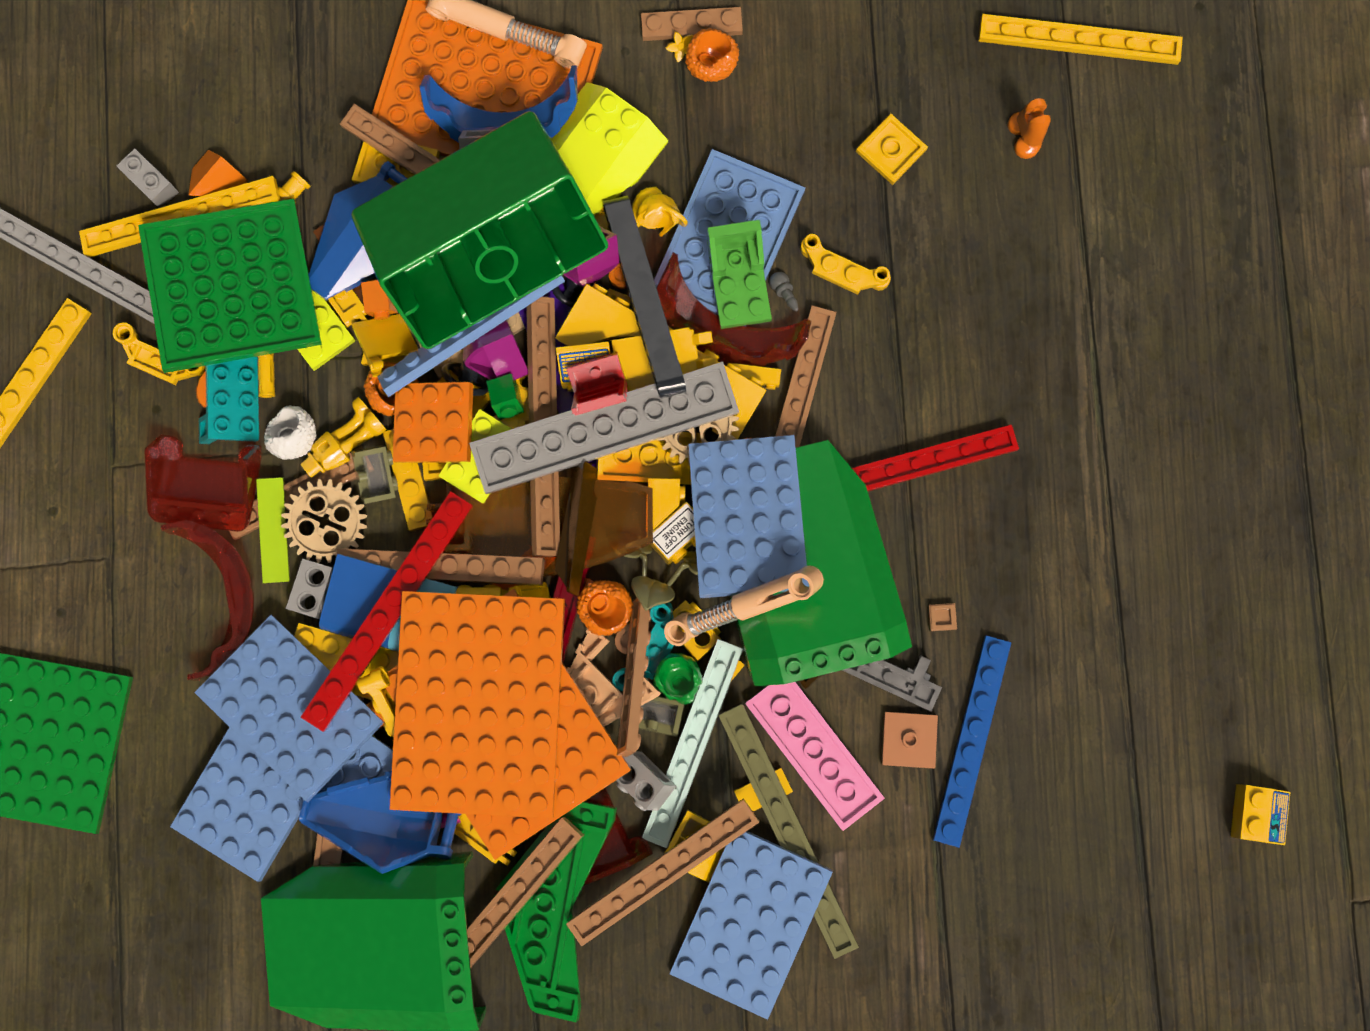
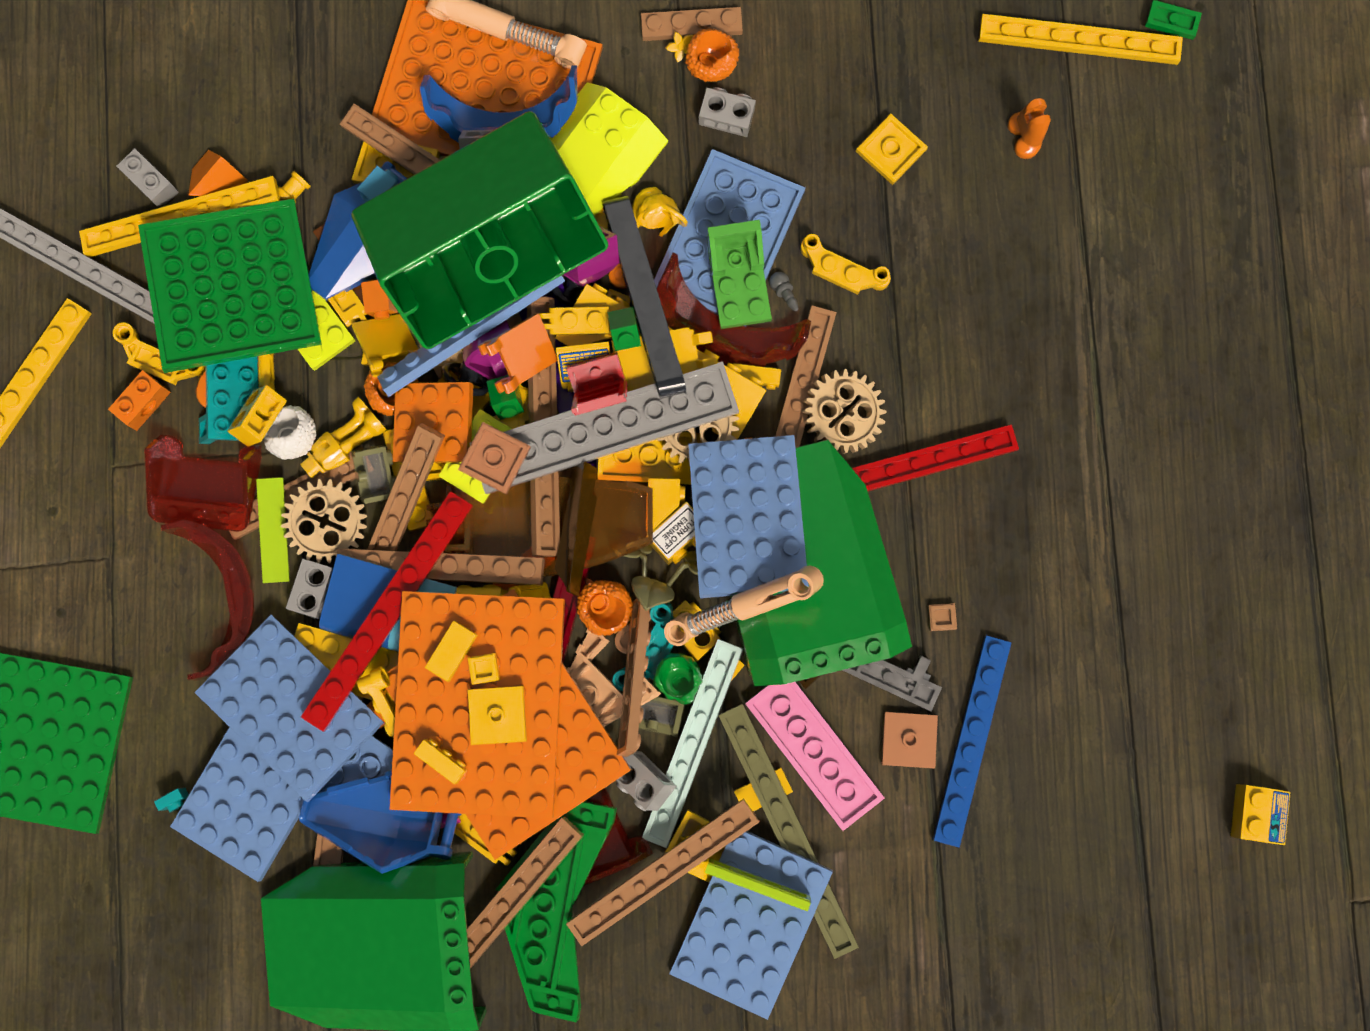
(139, 400): none -> orange brick
(172, 801): none -> teal plate
(257, 415): none -> yellow brick
(377, 183): none -> dark azure brick
(406, 489): none -> medium nougat plate
(441, 760): none -> yellow piece
(451, 651): none -> yellow tile
(483, 668): none -> yellow tile
(494, 458): none -> nougat plate
(497, 715): none -> yellow plate
(523, 350): none -> orange flag
(577, 320): none -> yellow hinge
(624, 329): none -> green brick
(724, 118): none -> light grey brick
(758, 884): none -> lime tile
(829, 394): none -> tan gear
(1173, 19): none -> green plate

